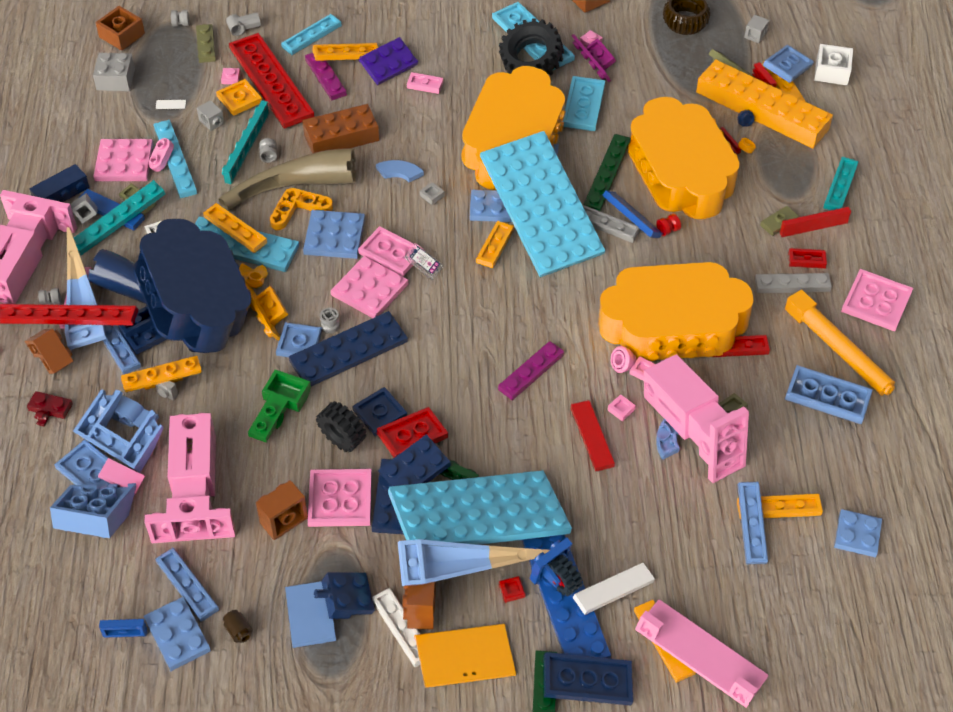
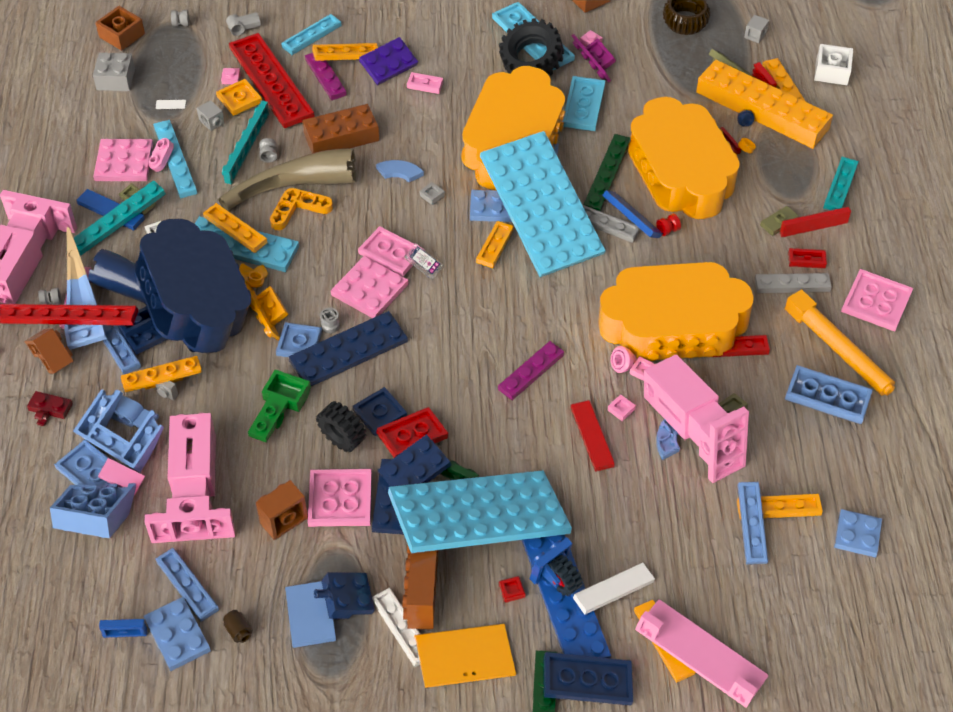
(62, 185): dark blue brick -> none
(84, 208): light grey brick -> none
(205, 43): olive plate -> none
(334, 234): medium blue plate -> none
(438, 560): light blue plate -> none
(788, 63): medium blue tile -> none

